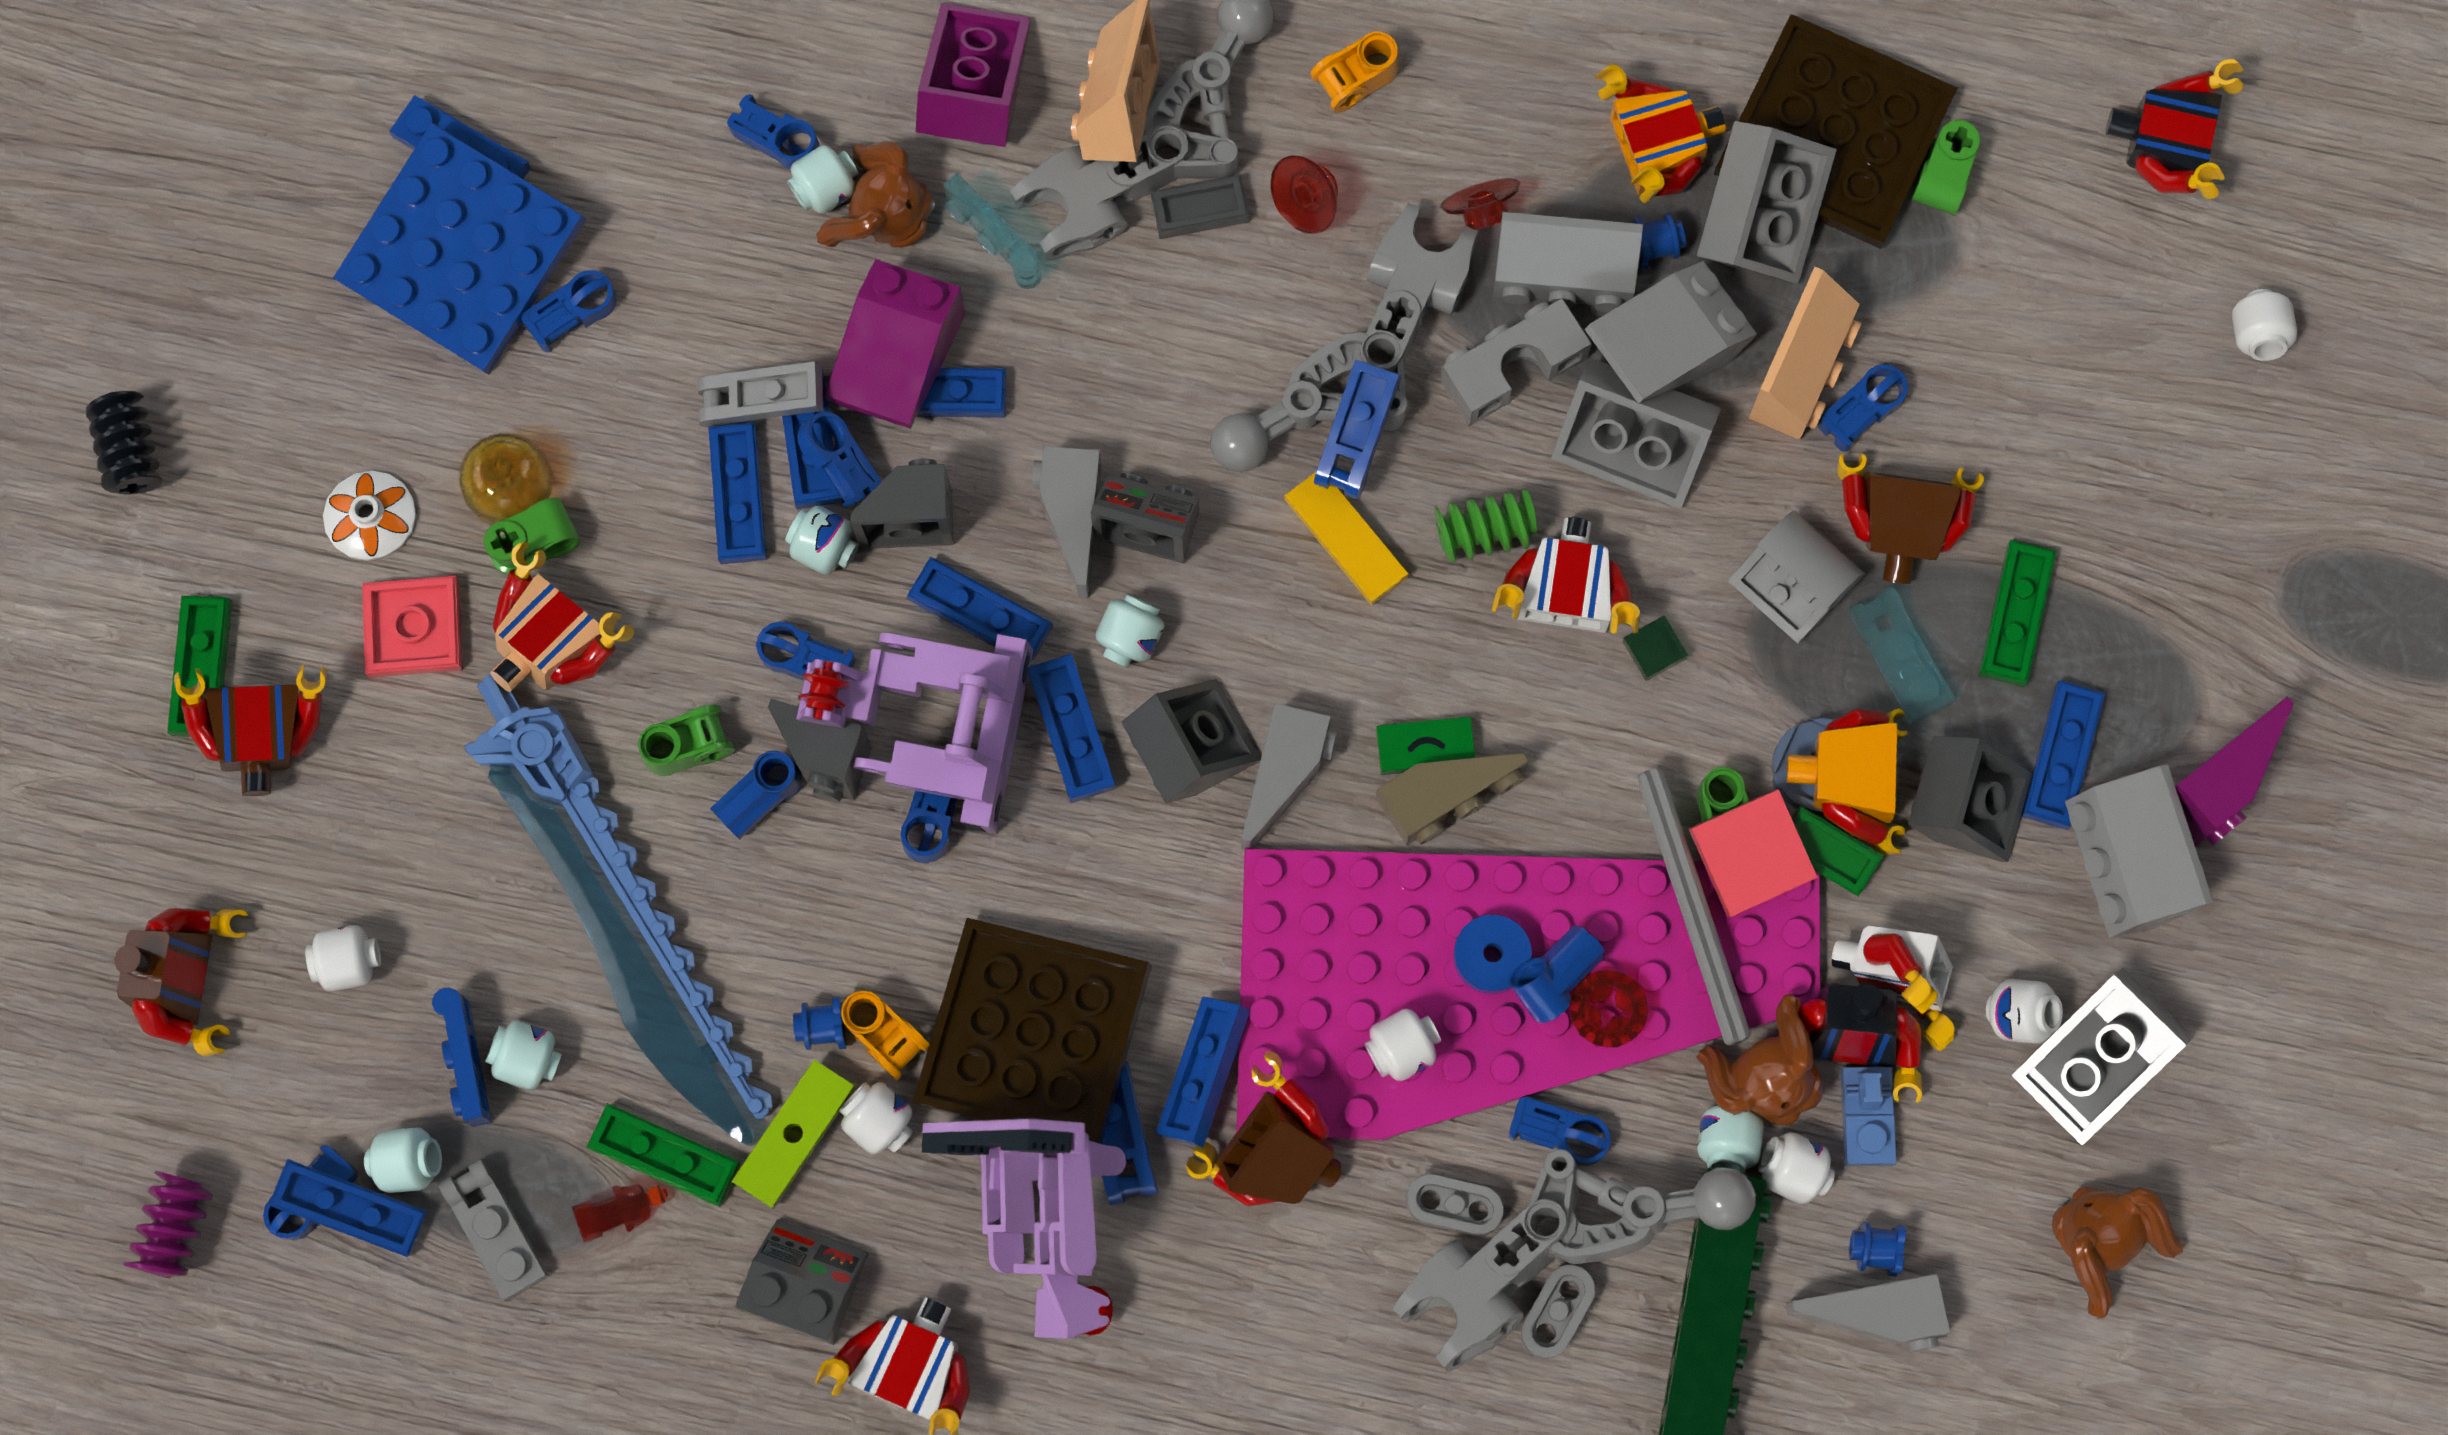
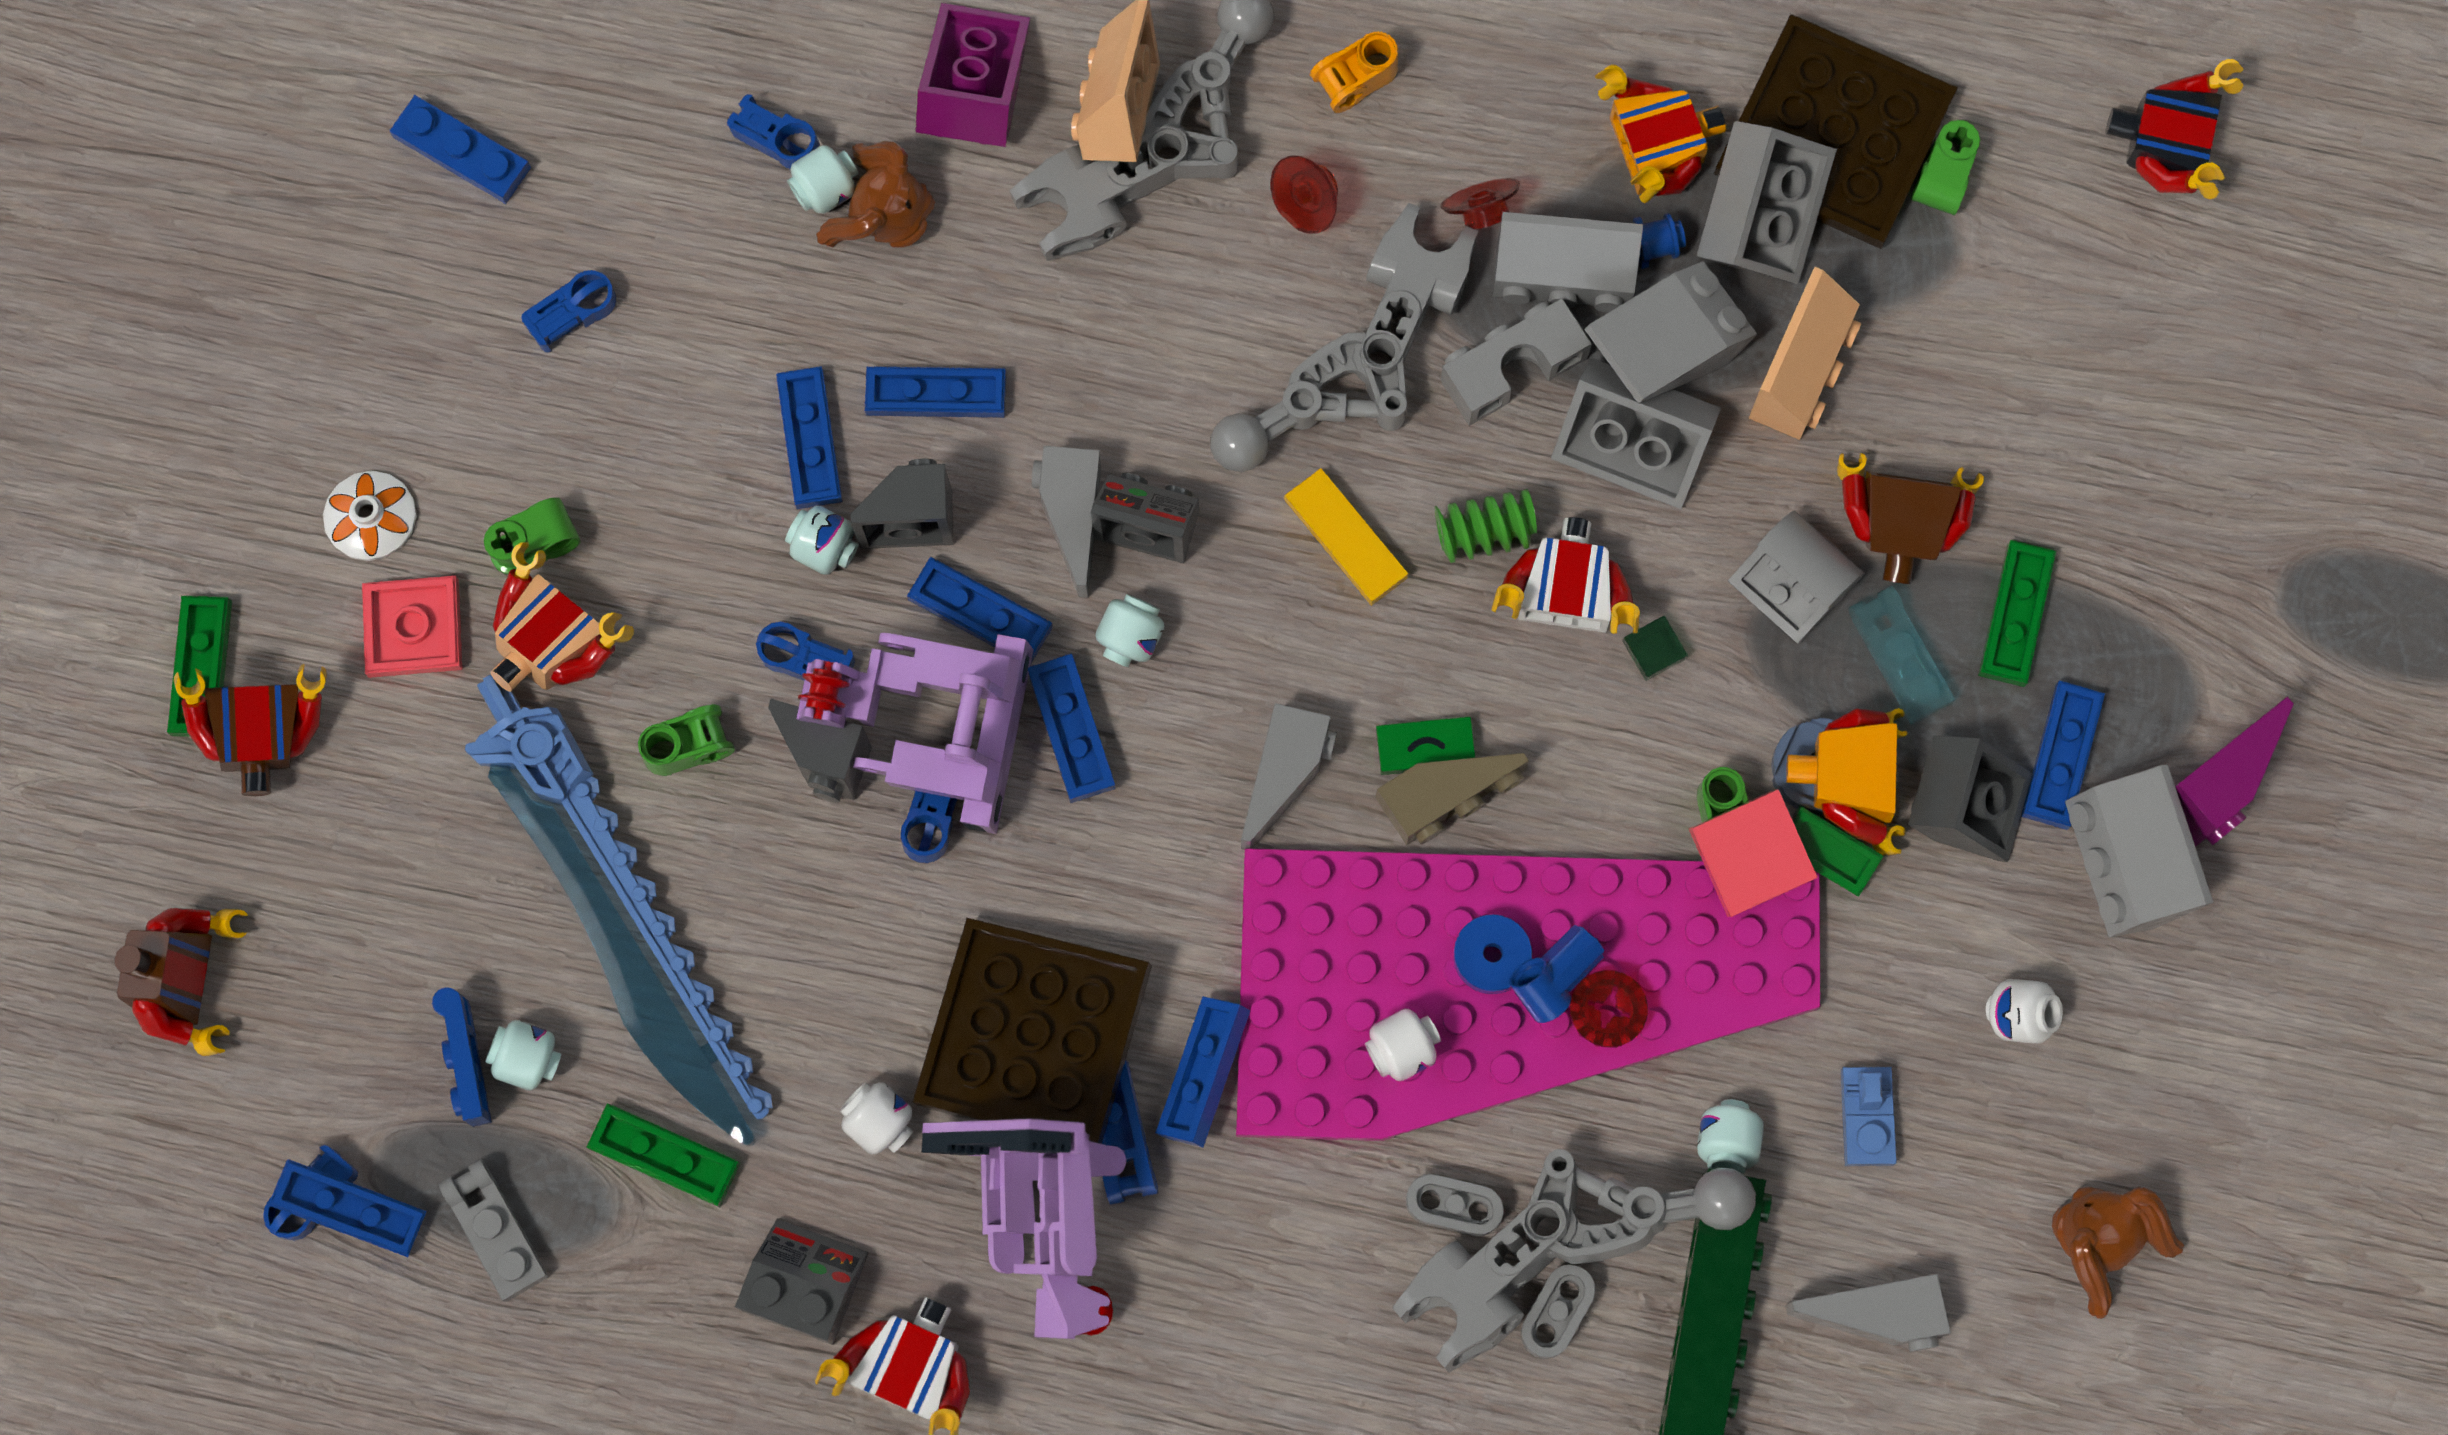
(119, 443): black piece -> none
(169, 1226): magenta piece -> none
(342, 958): white head -> none
(403, 1160): light aqua head -> none
(459, 248): blue plate -> none
(504, 476): clear yellow cylinder -> none
(628, 1206): clear red piece -> none
(737, 493): blue tile -> none
(752, 796): blue piece -> none
(761, 393): light grey plate -> none
(810, 1107): lime tile -> none
(820, 1024): blue brick -> none
(846, 465): blue piece -> none
(884, 1034): light orange piece -> none
(895, 343): magenta slope -> none
(993, 231): clear light blue plate -> none
(1190, 740): dark grey slope -> none
(1199, 206): dark grey tile -> none
(1275, 1150): reddish brown torso -> none
(1357, 427): blue plate -> none
(1552, 1126): blue piece -> none
(1694, 906): light grey axle -> none
(1770, 1077): dark orange hair -> none
(1796, 1167): white head -> none
(1859, 410): blue piece -> none
(1867, 1029): torso -> none
(1878, 1248): blue brick -> none
(1908, 964): torso -> none
(2102, 1056): light grey slope -> none
(2264, 324): white head -> none

